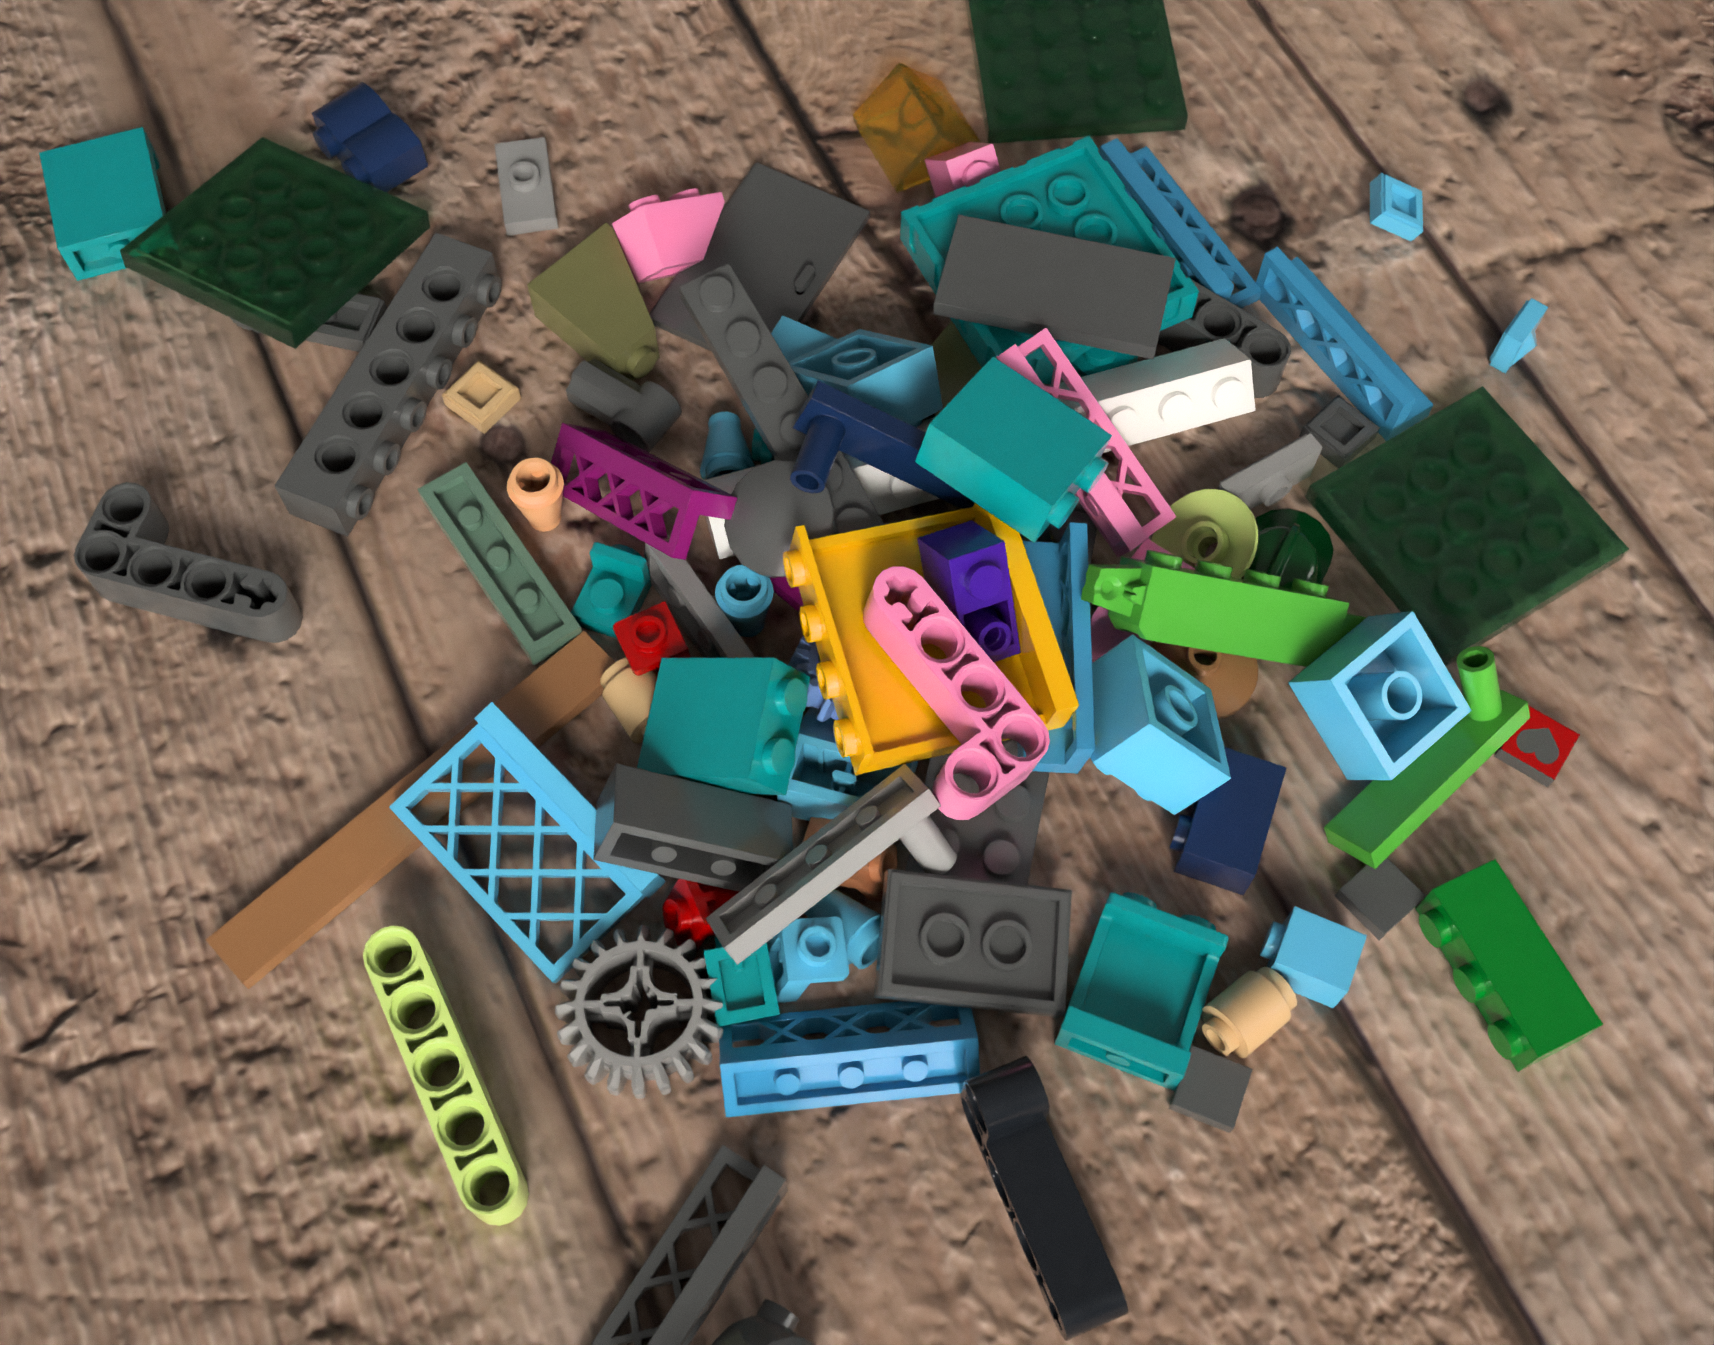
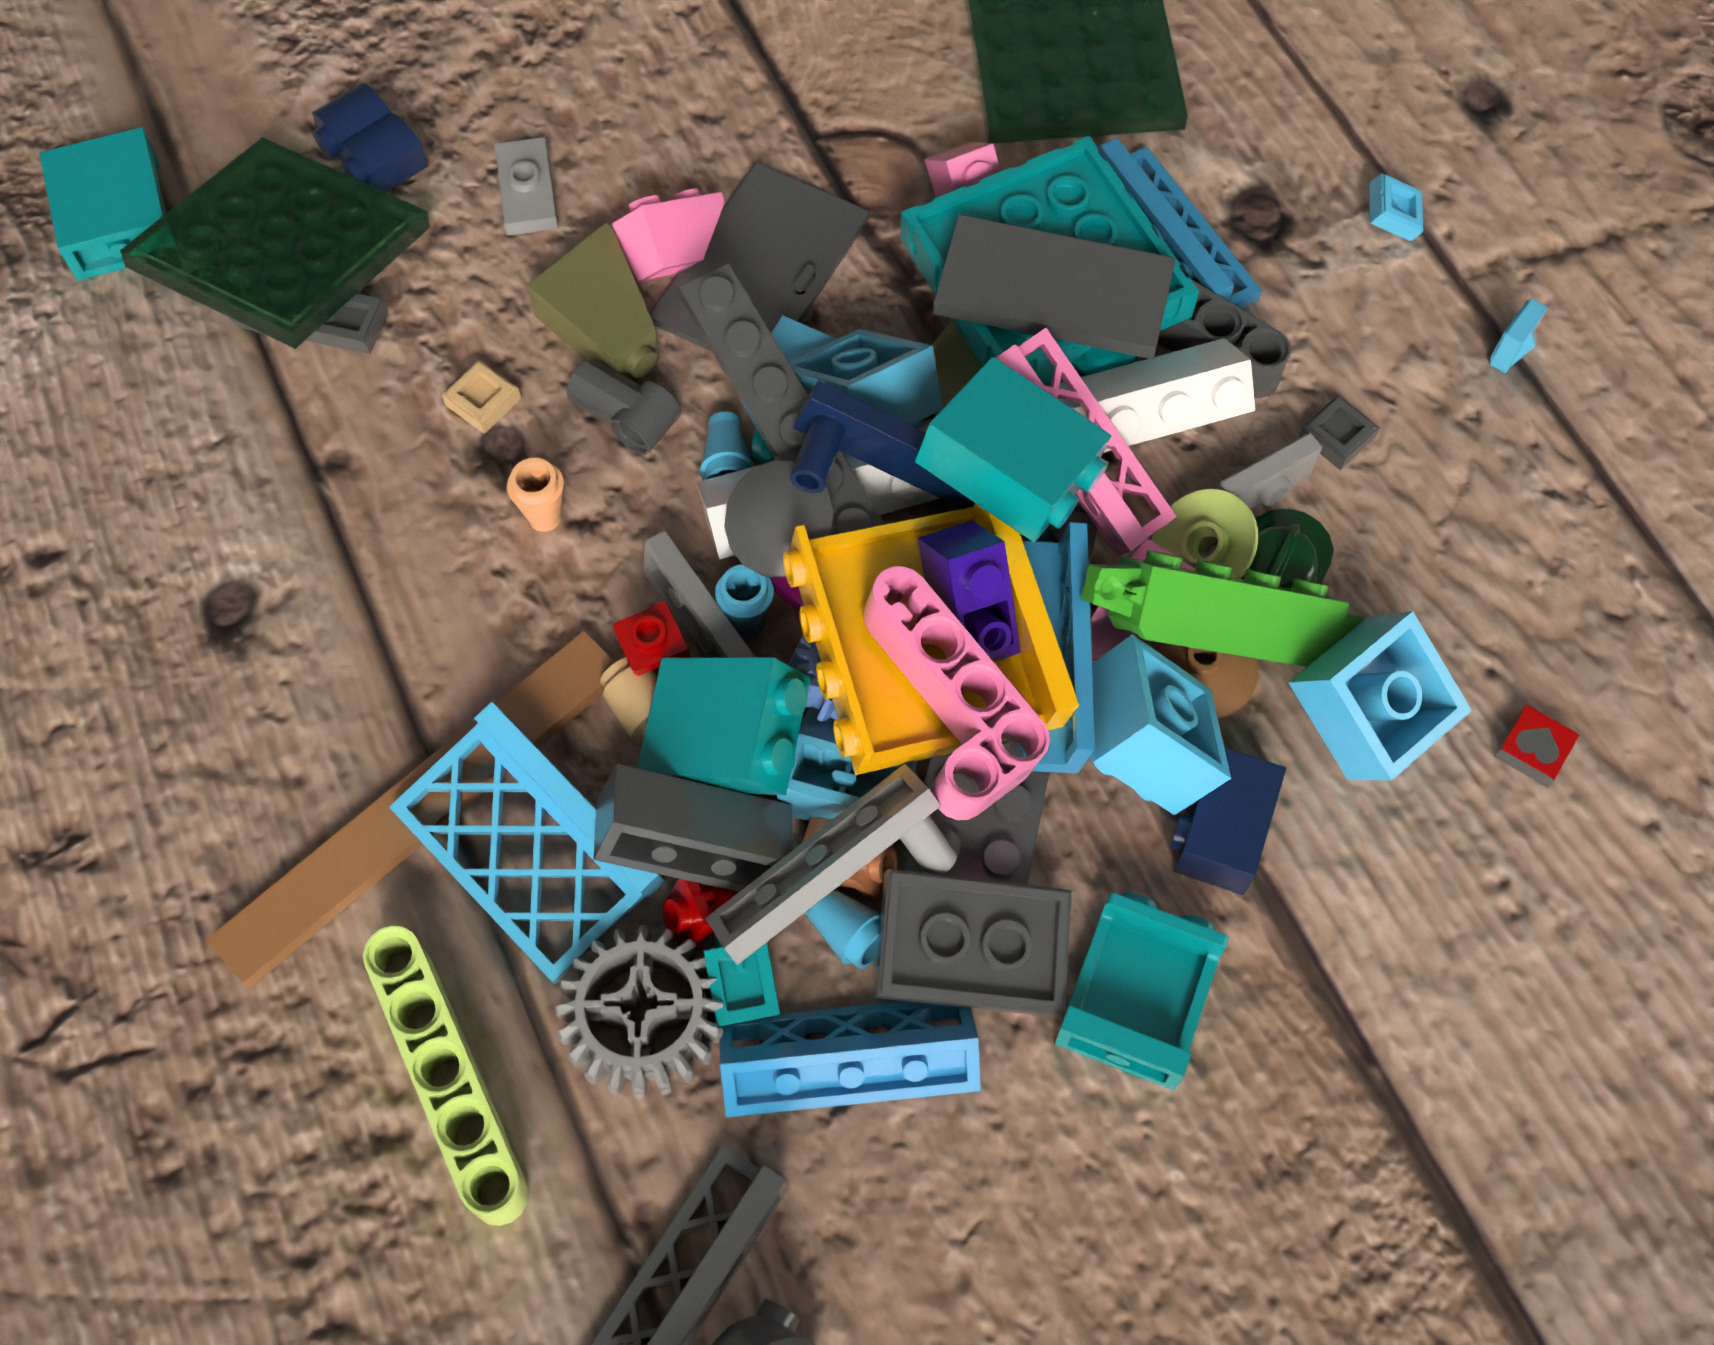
(252, 599): dark grey beam -> none
(410, 345): dark grey brick -> none
(500, 563): sand green plate -> none
(613, 588): teal bracket -> none
(634, 470): magenta fence -> none
(806, 954): medium azure bracket -> none
(910, 121): clear yellow slope -> none
(1044, 1206): black beam -> none
(1211, 1089): dark grey tile -> none
(1248, 1012): tan brick -> none
(1314, 955): medium azure brick -> none
(1340, 345): dark azure fence -> none
(1380, 897): dark grey tile -> none
(1393, 809): bright green piece -> none
(1465, 523): clear green plate -> none
(1506, 966): green brick -> none

